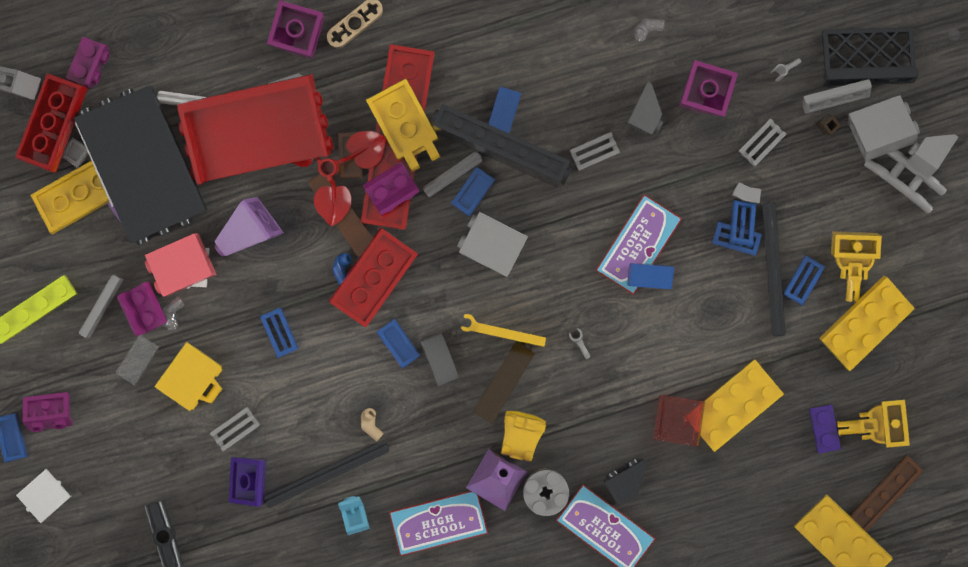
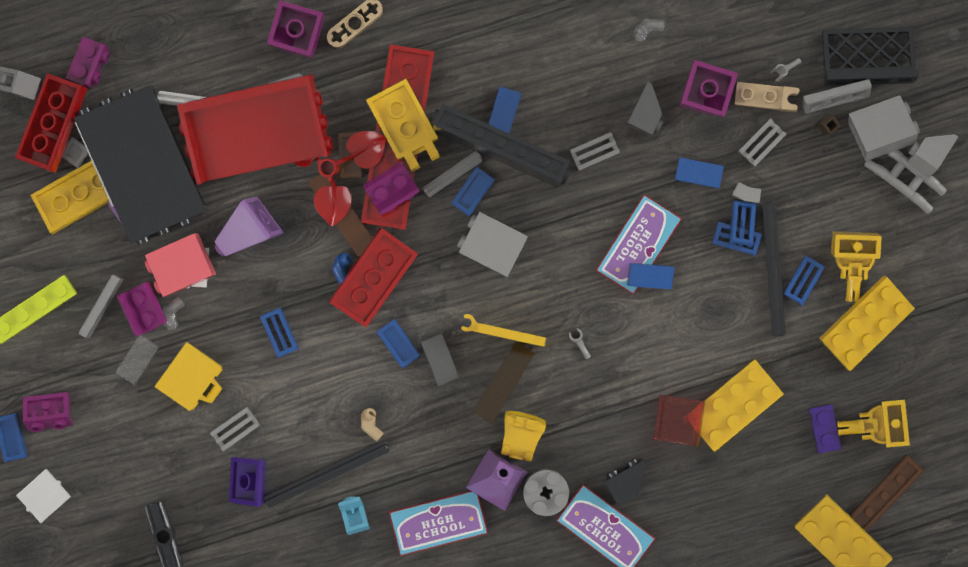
(699, 173): none -> blue tile
(765, 96): none -> tan plate

